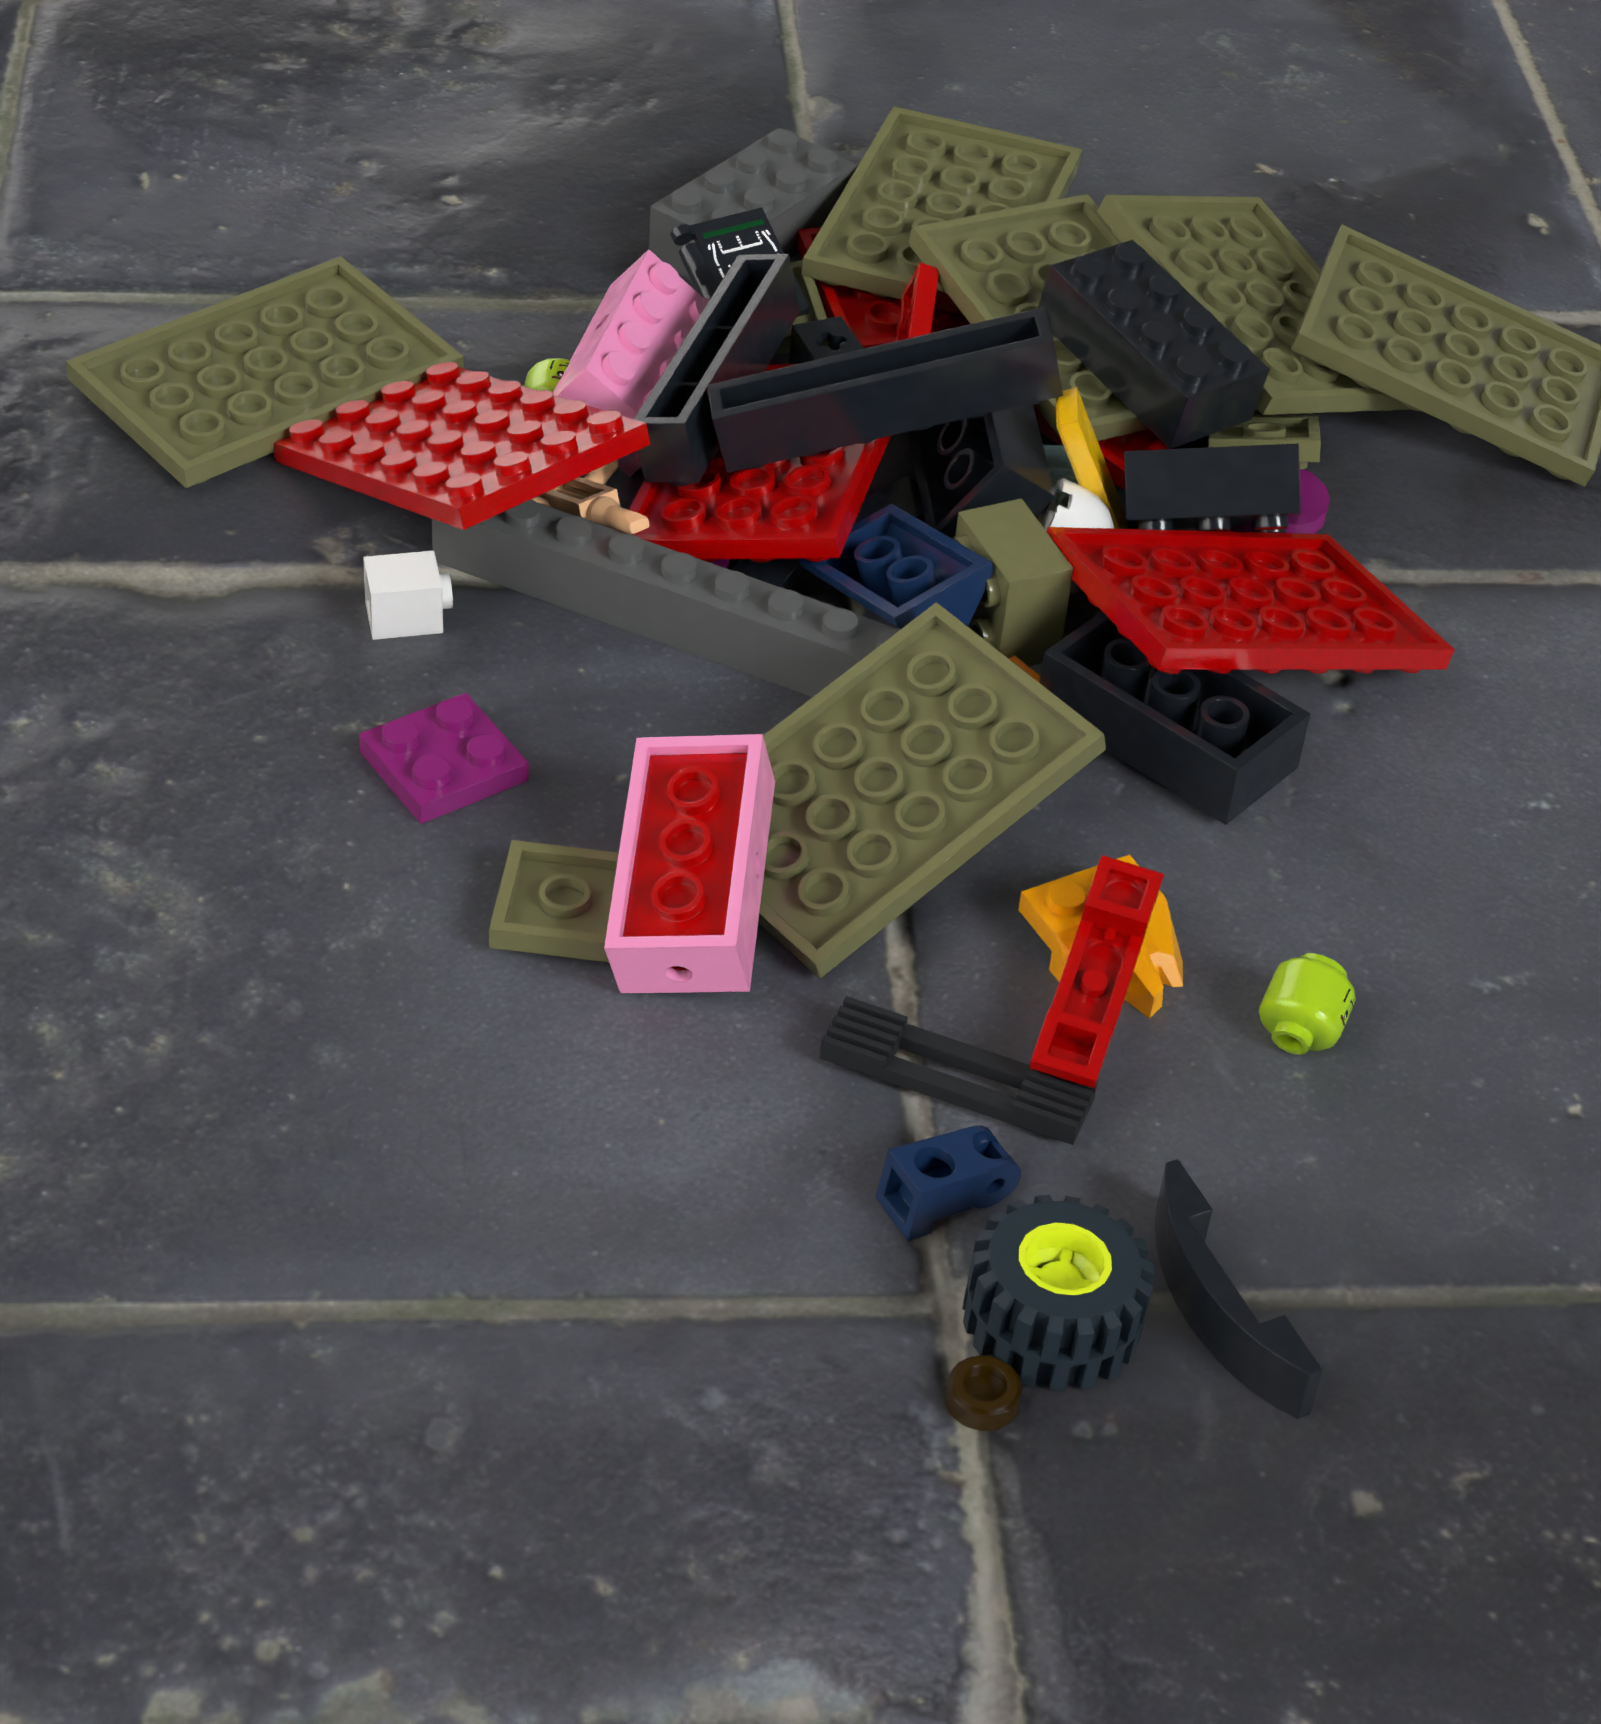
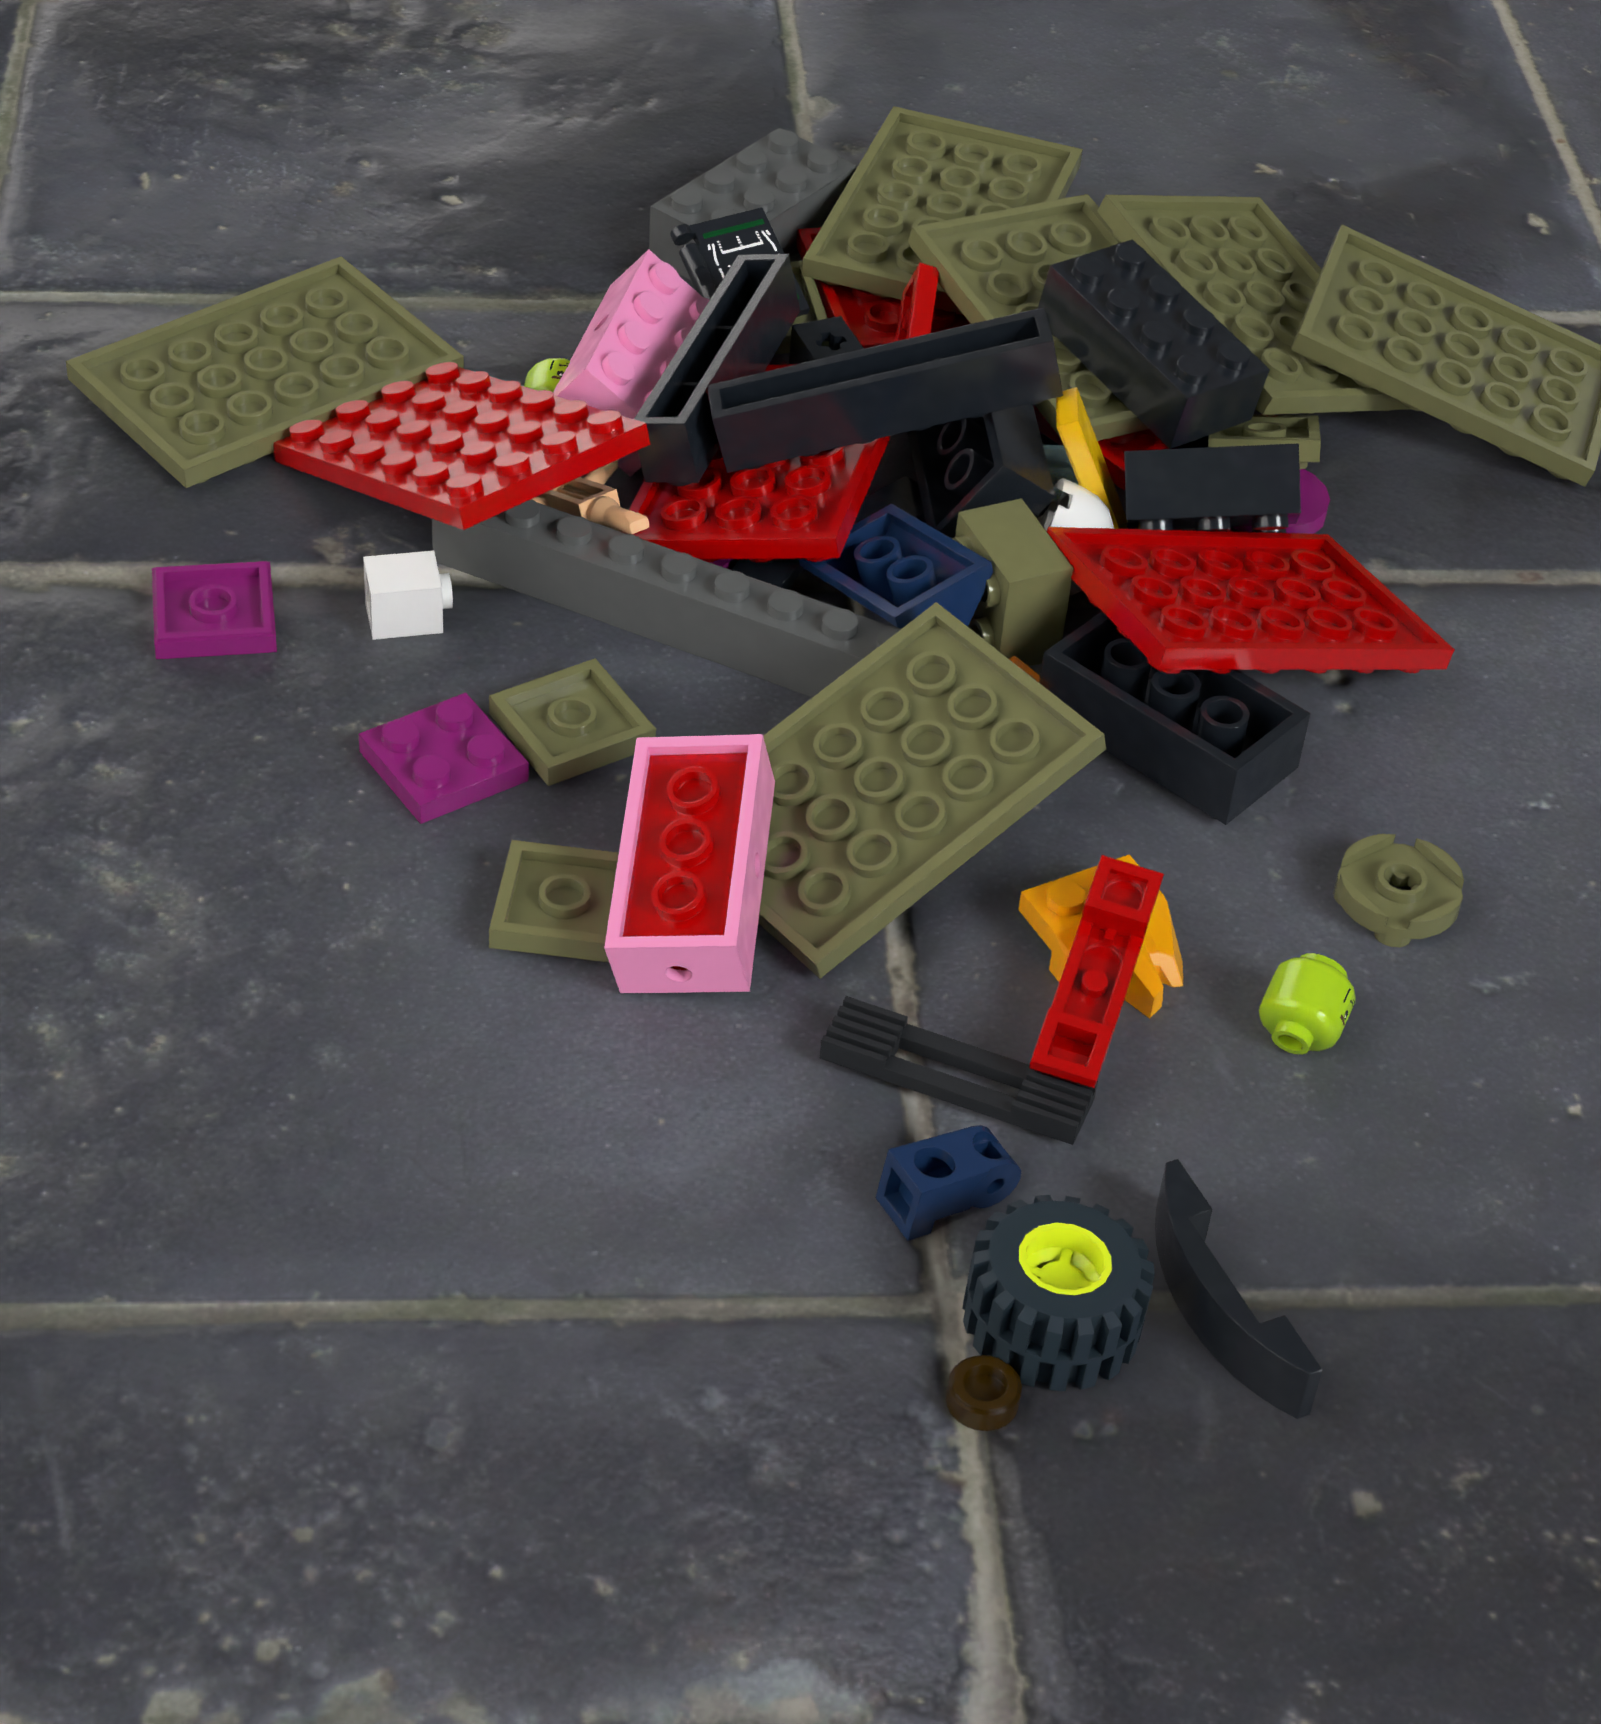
(213, 610): none -> magenta tile
(570, 721): none -> olive plate
(1396, 914): none -> olive plate

